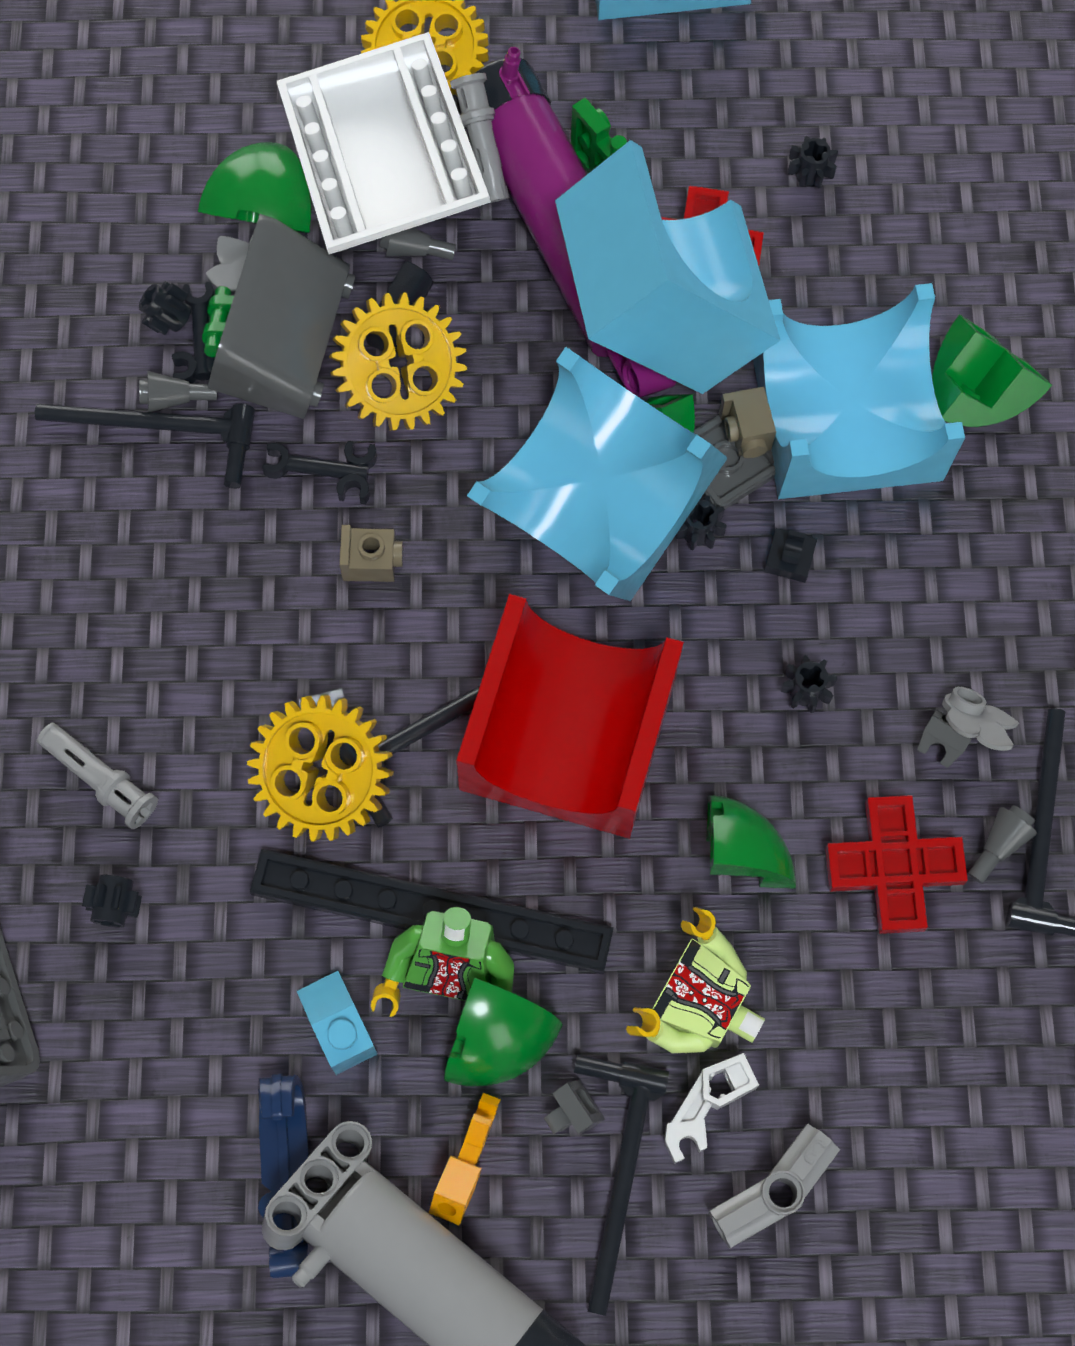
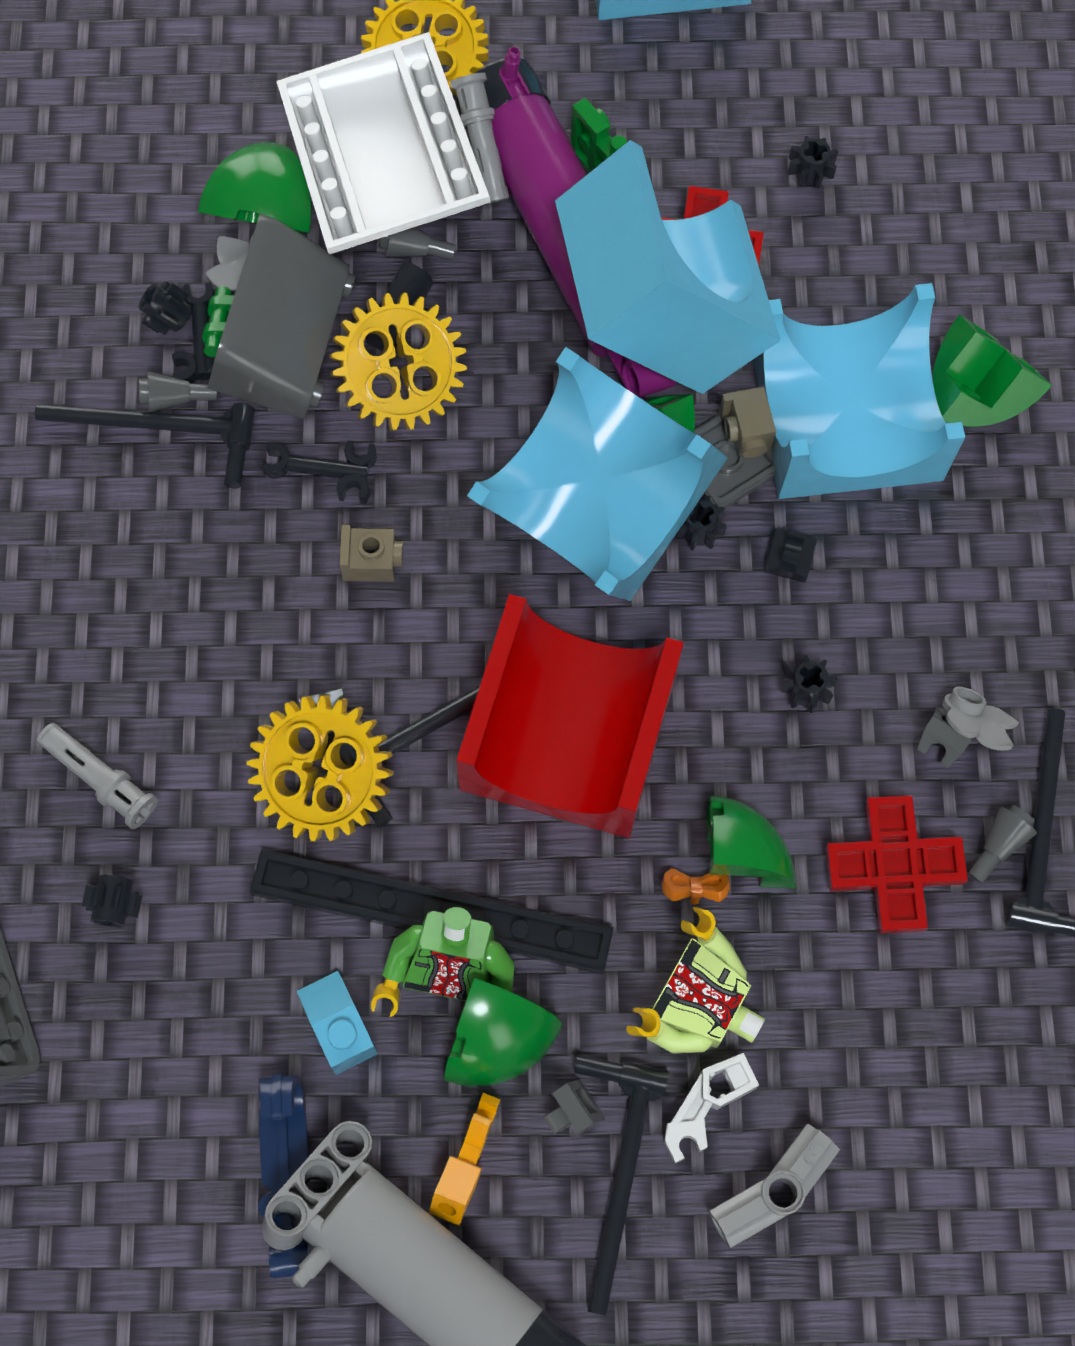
(680, 886): none -> orange piece

